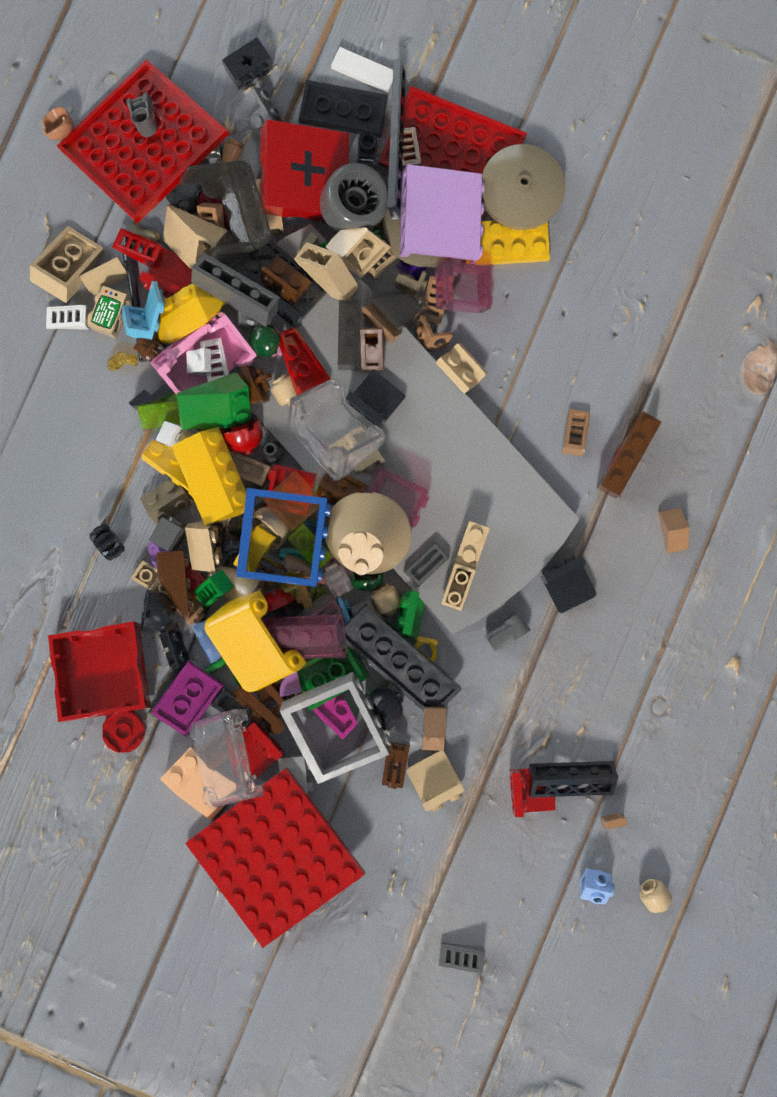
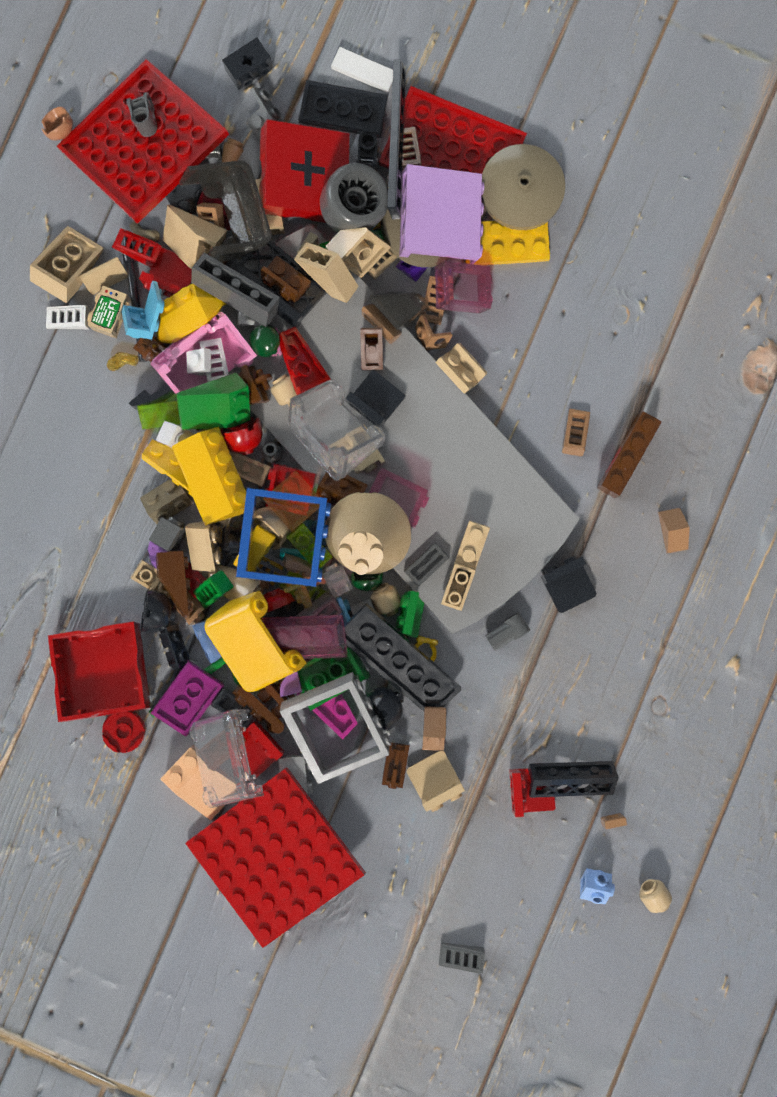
(107, 542): black gear -> none
(349, 335): clear smoke brick -> none
(409, 284): dark tan bracket -> none

